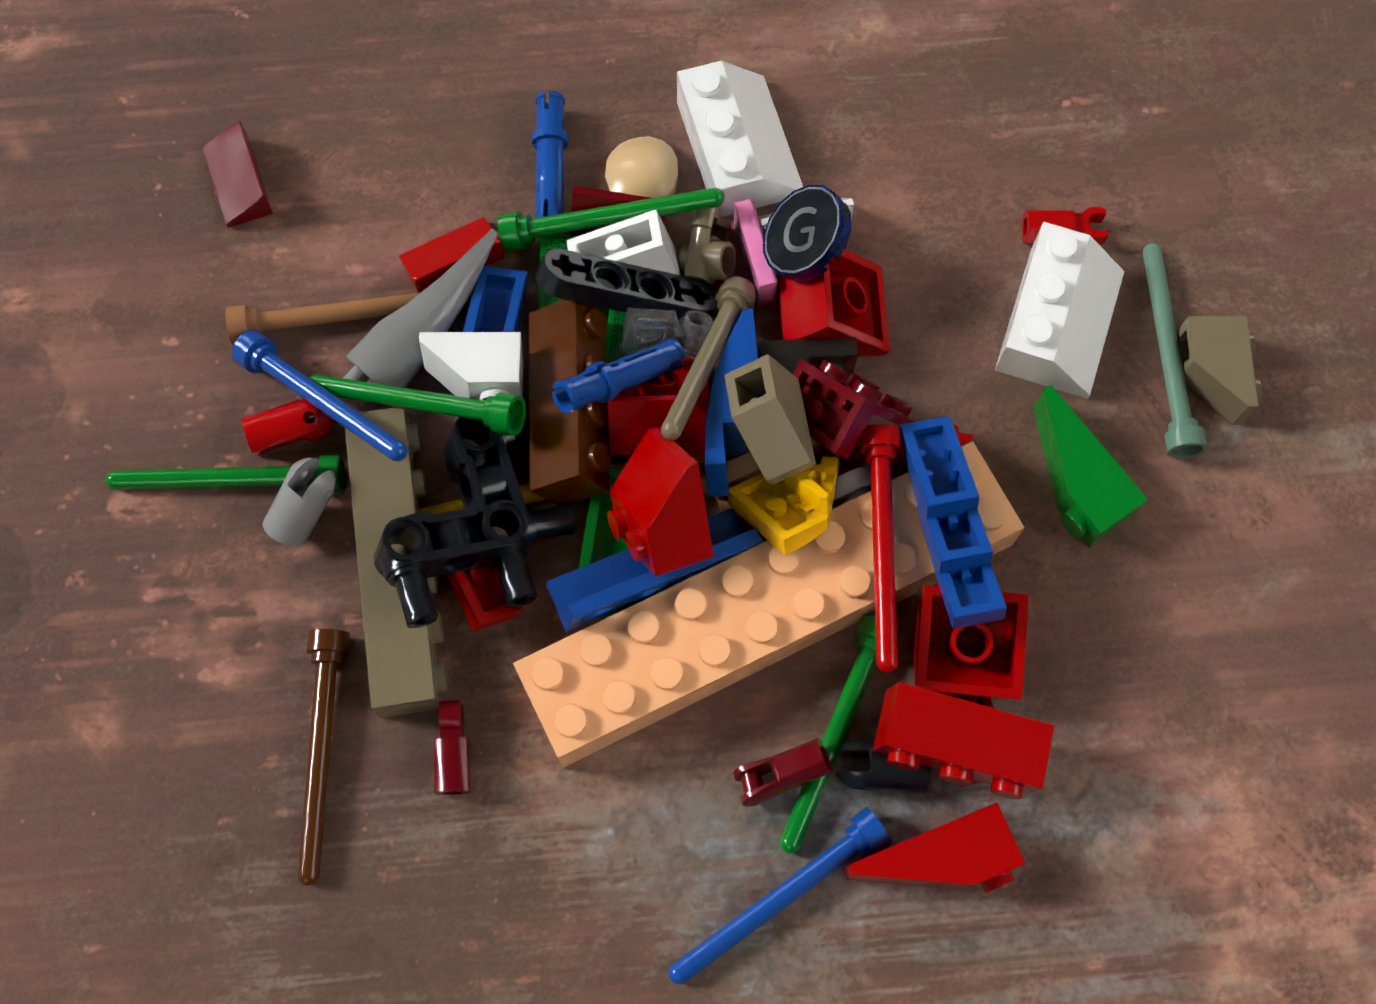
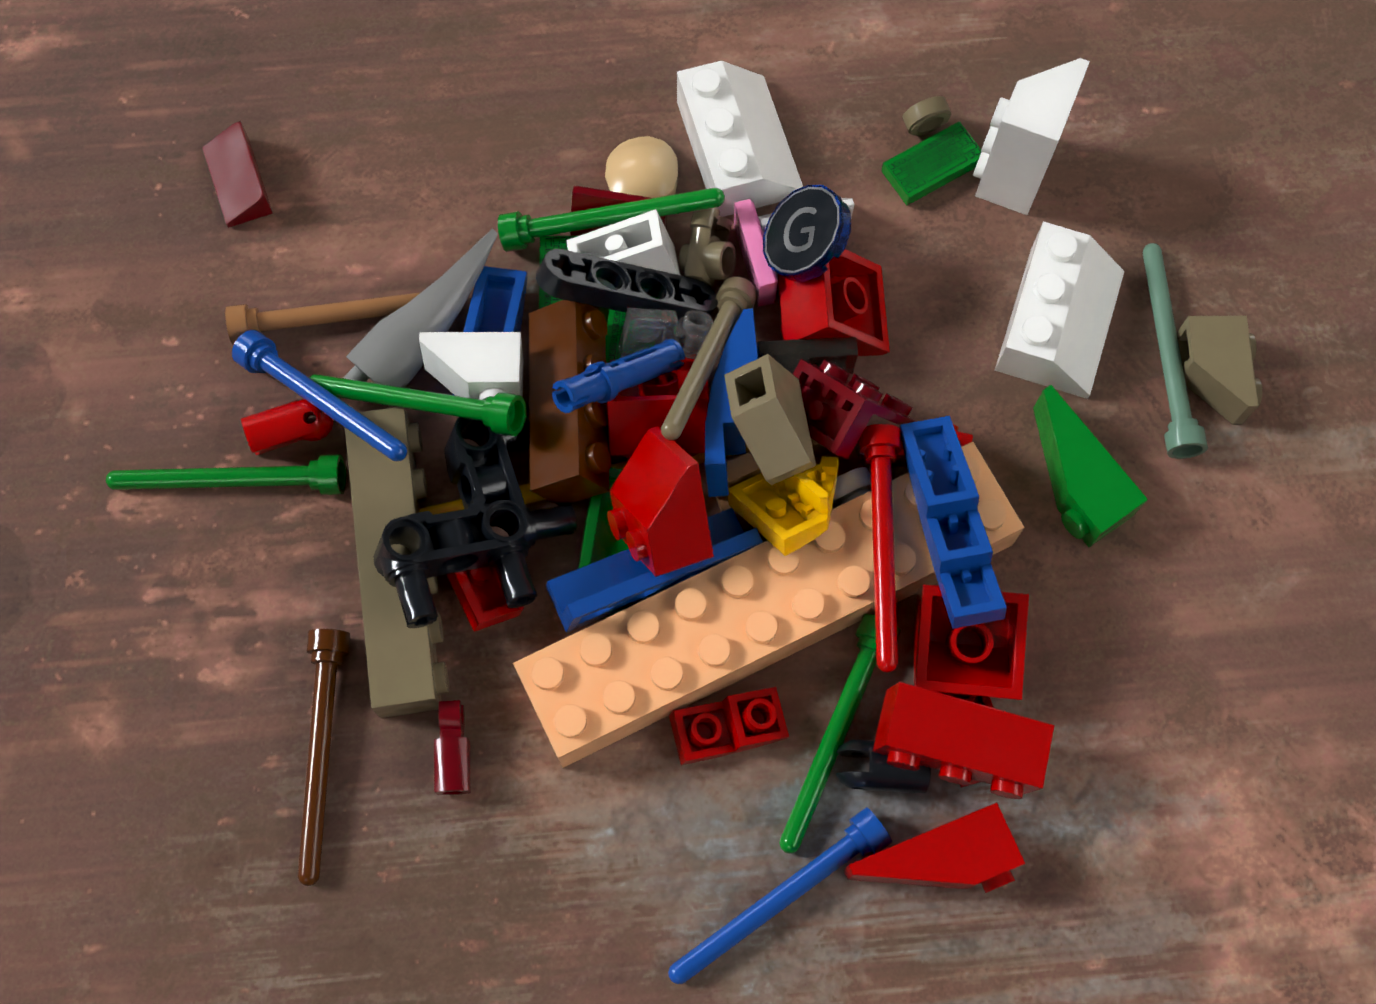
(297, 505): light grey piece -> none
(435, 257): red slope -> none
(550, 142): blue pin -> none
(728, 726): none -> red slope
(789, 770): dark red bar -> none
(927, 115): none -> dark tan tile
(932, 163): none -> green tile
(1026, 135): none -> white slope
(1068, 219): red bar -> none

